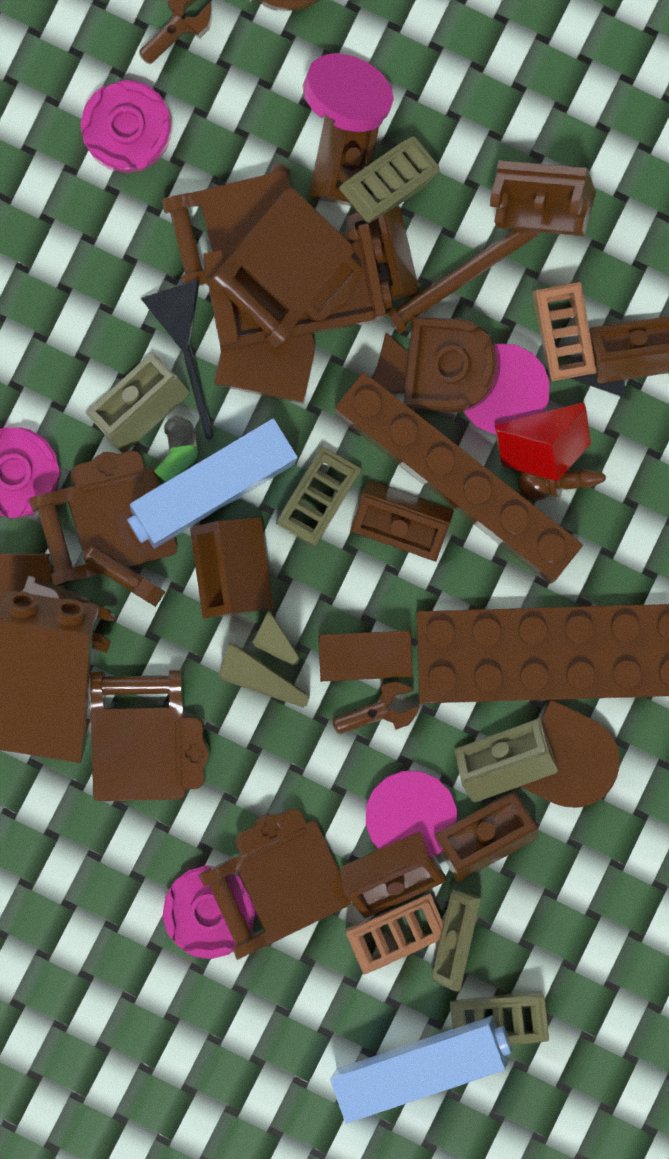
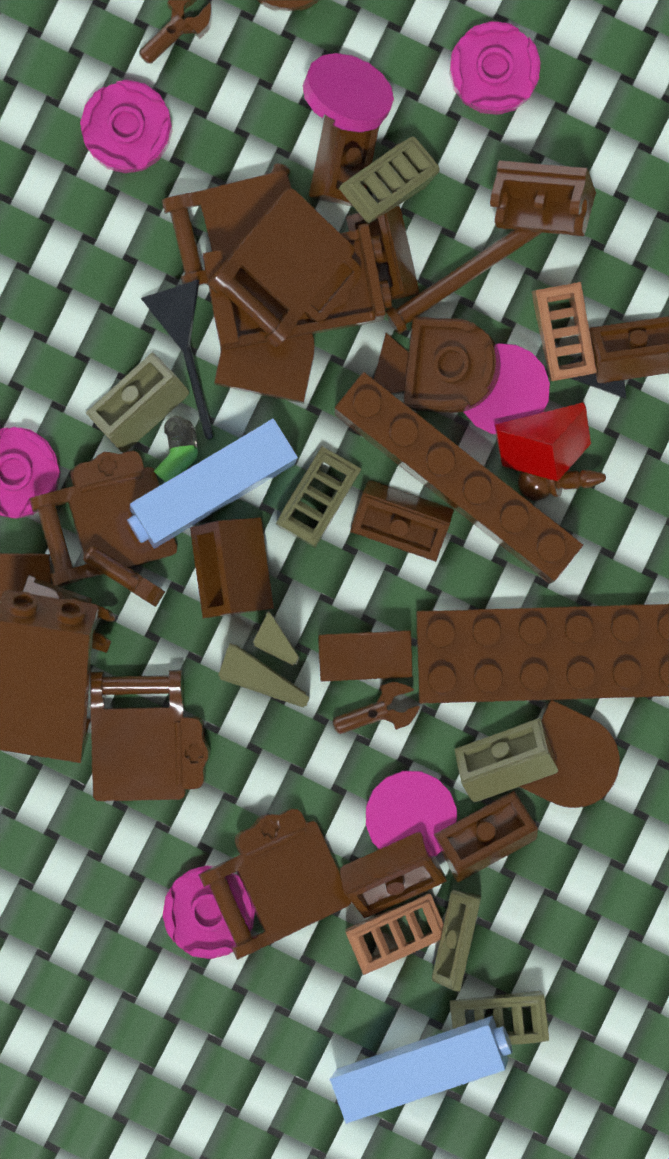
(494, 68): none -> dark pink tile

